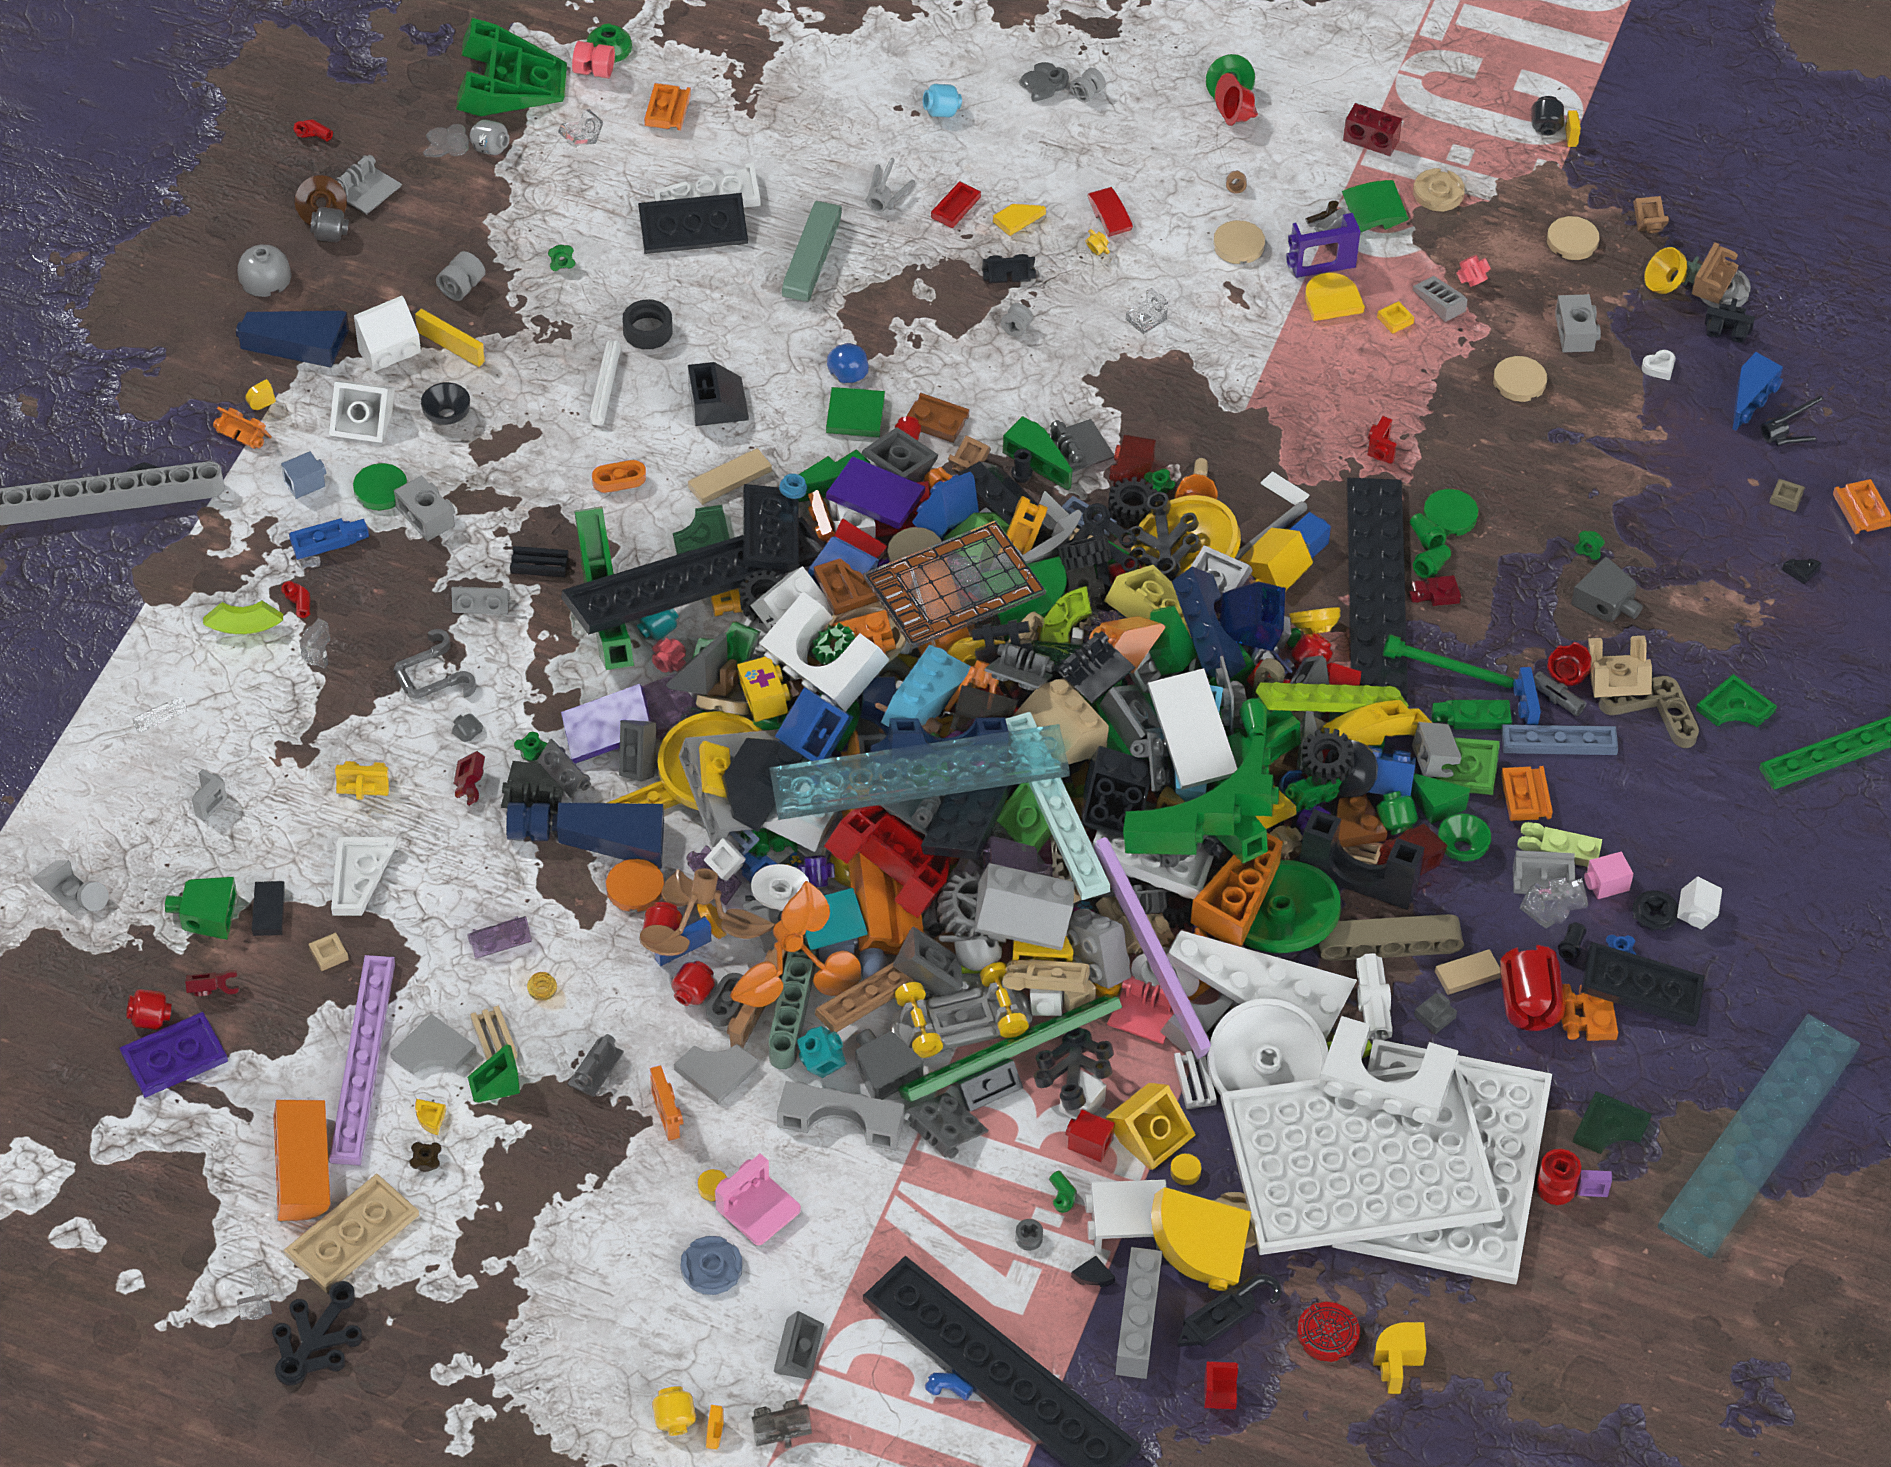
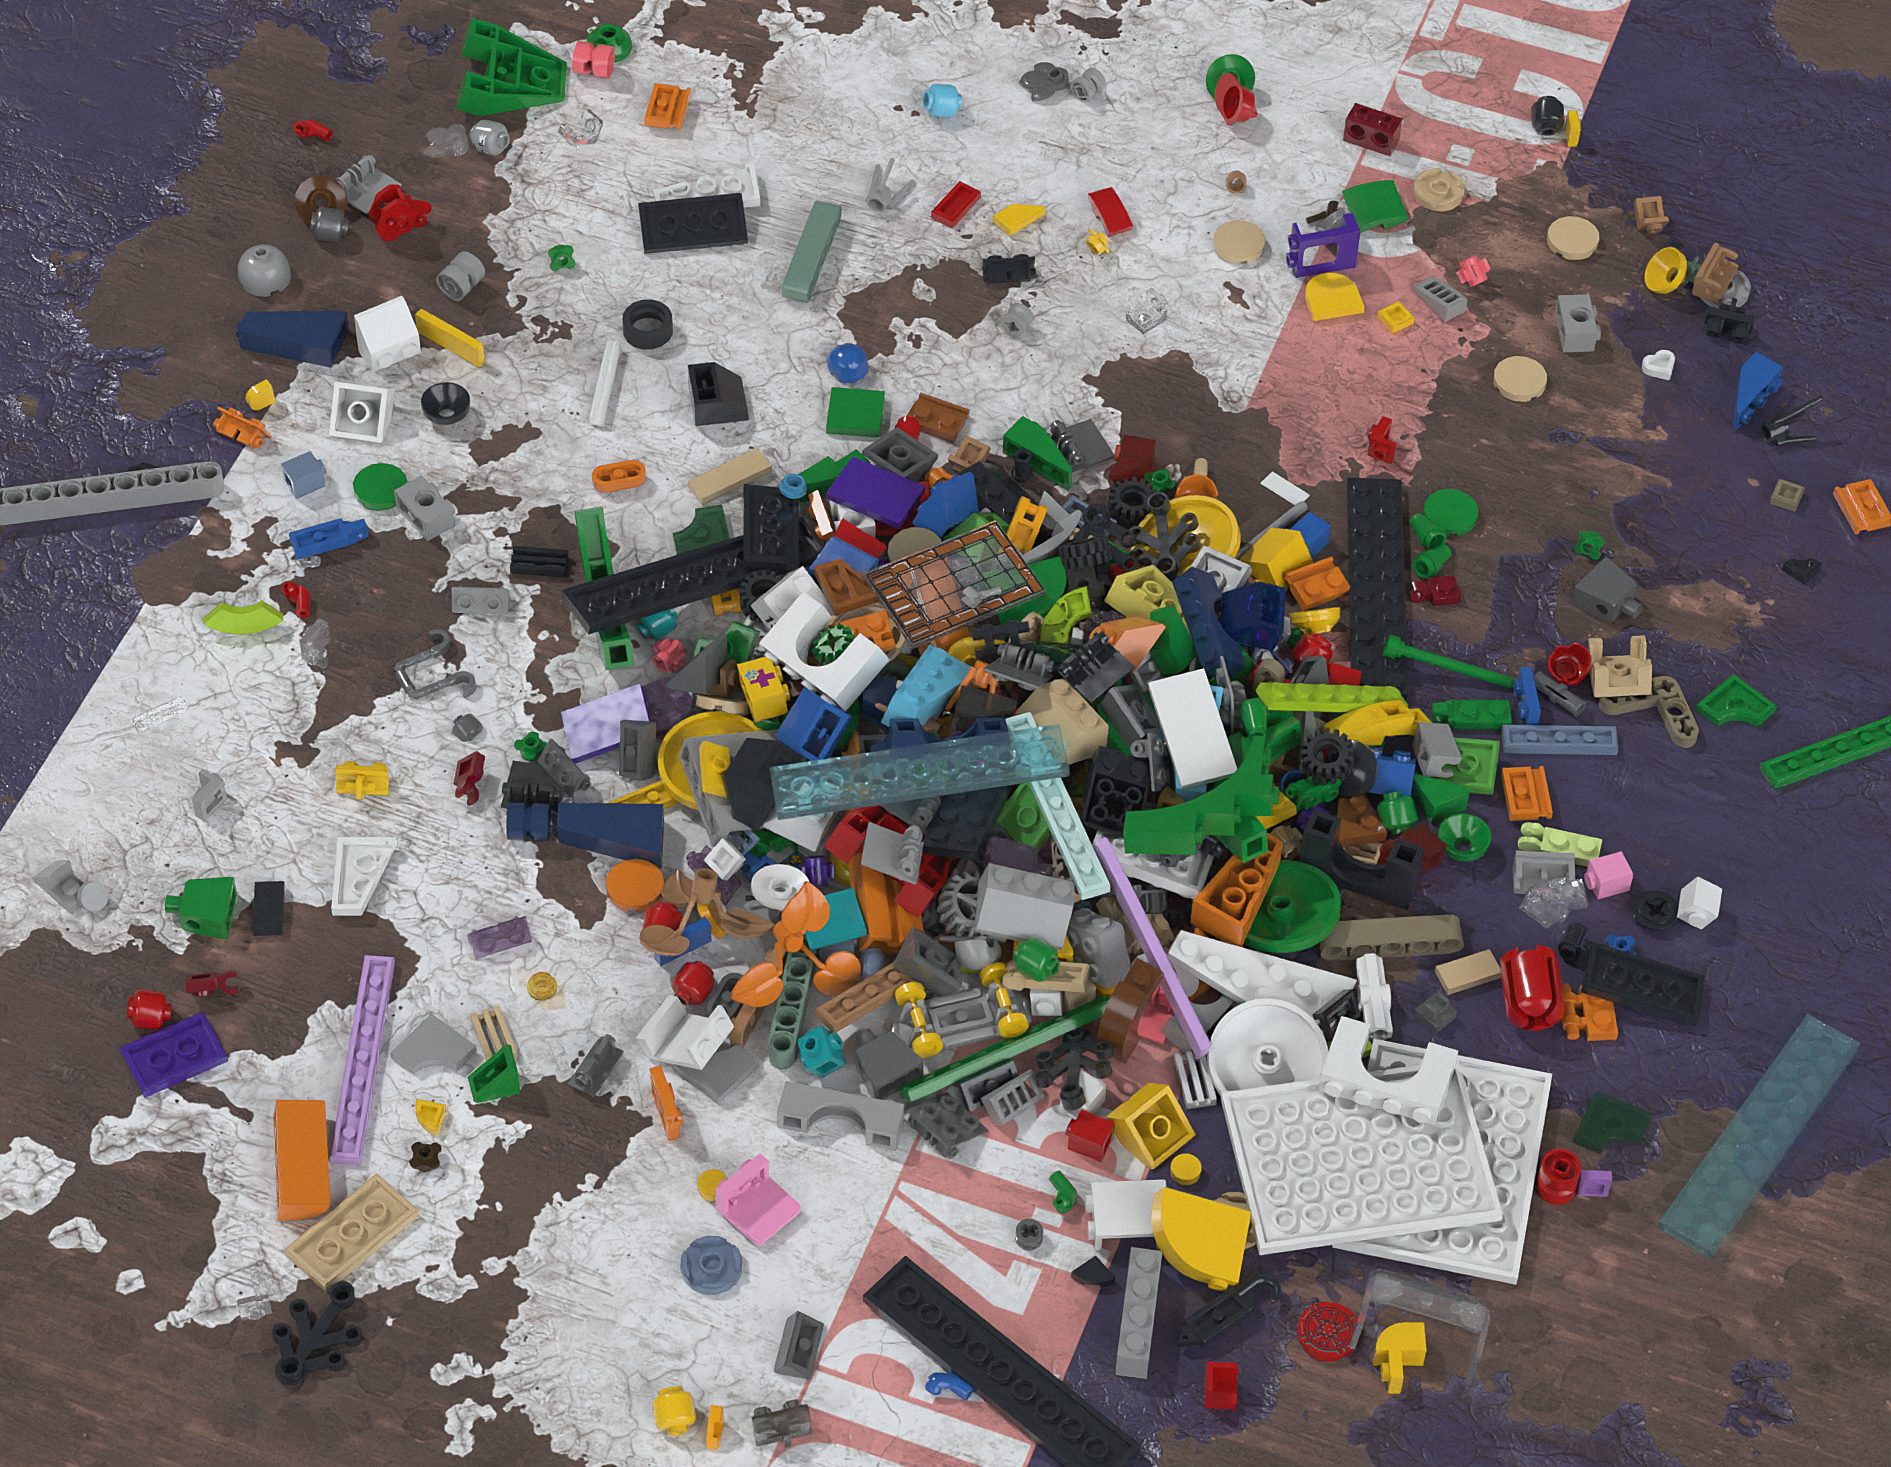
(328, 951): tan tile -> none
(398, 214): none -> red hinge
(683, 1037): none -> white panel
(893, 852): none -> light grey hinge
(974, 598): none -> light grey hand
(994, 1108): none -> light grey slope
(1036, 959): none -> green head
(1126, 1007): none -> reddish brown arch
(1317, 583): none -> orange plate
(1326, 1019): none -> black tile
(1428, 1300): none -> clear windscreen

